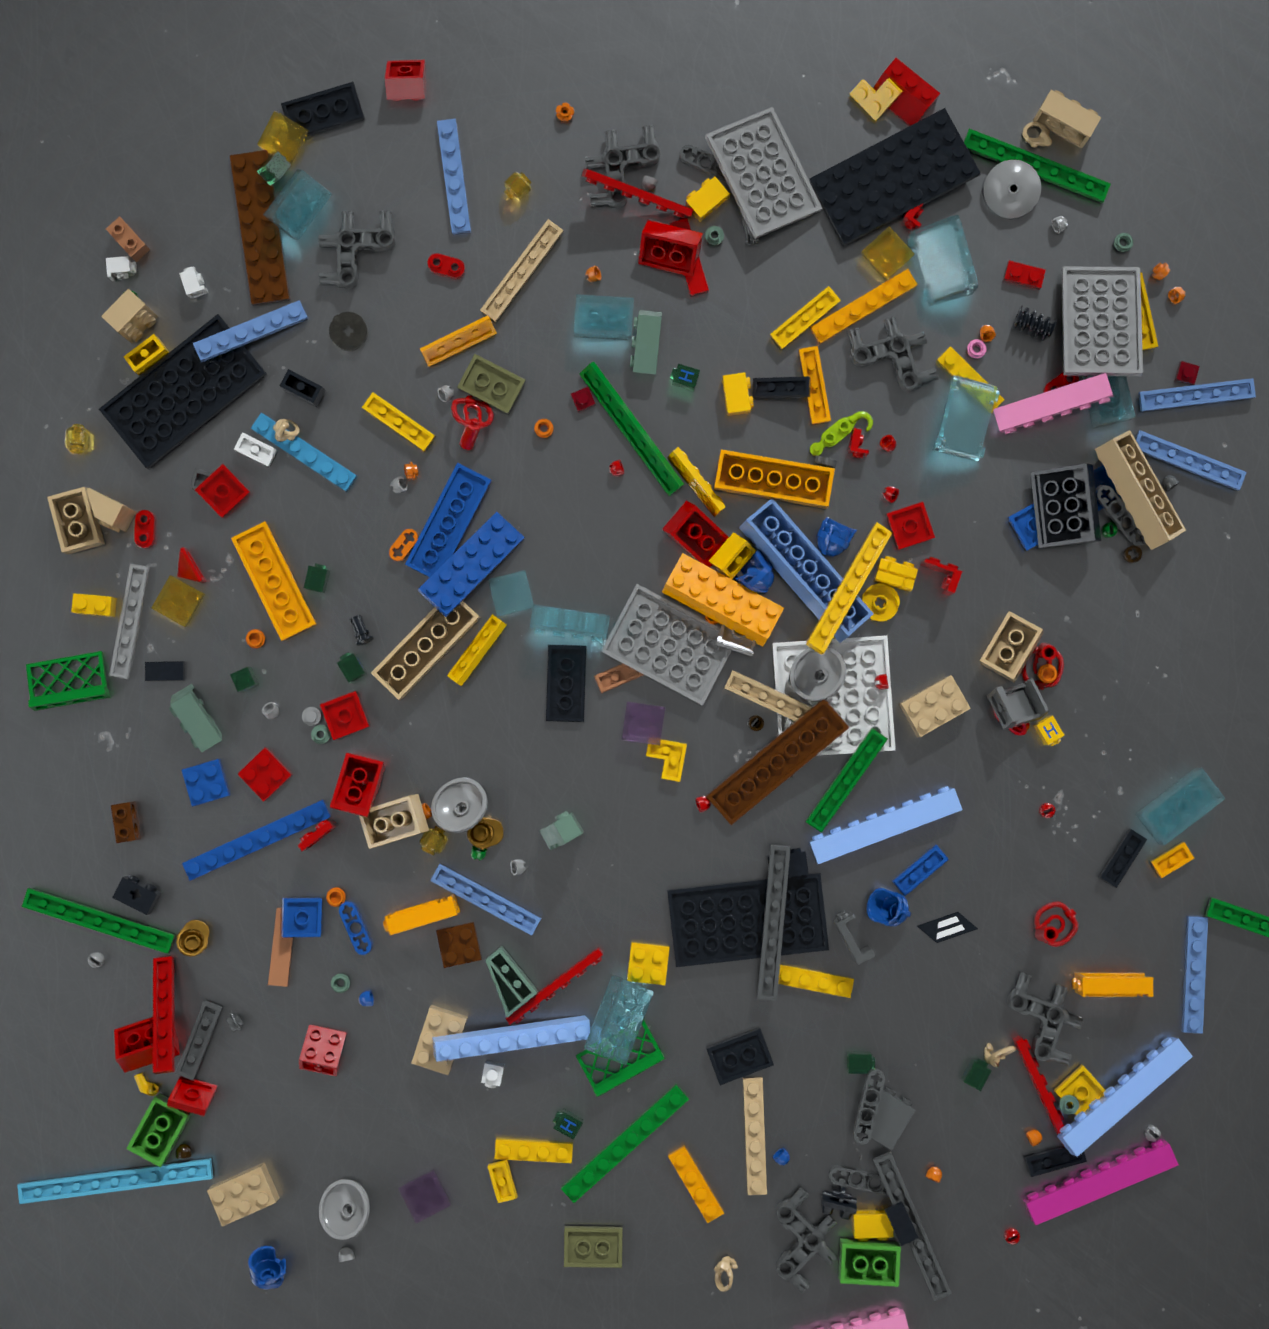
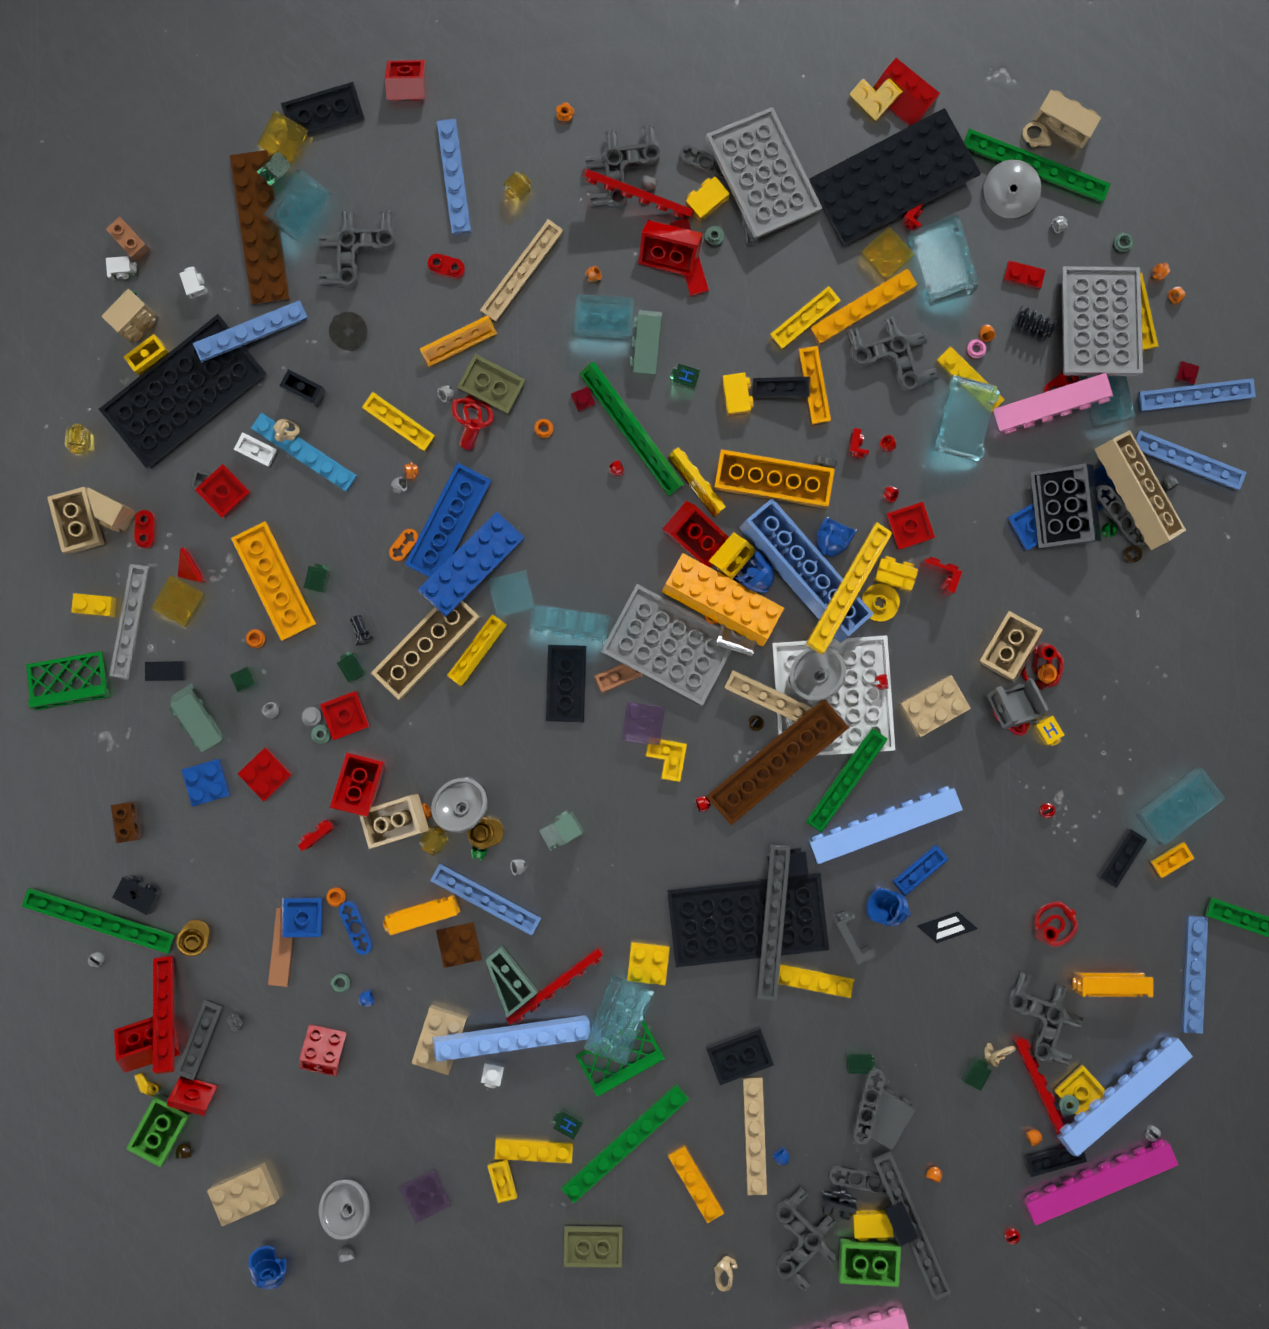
(115, 1181): medium azure plate -> none
(256, 840): blue plate -> none
(839, 431): lime piece -> none

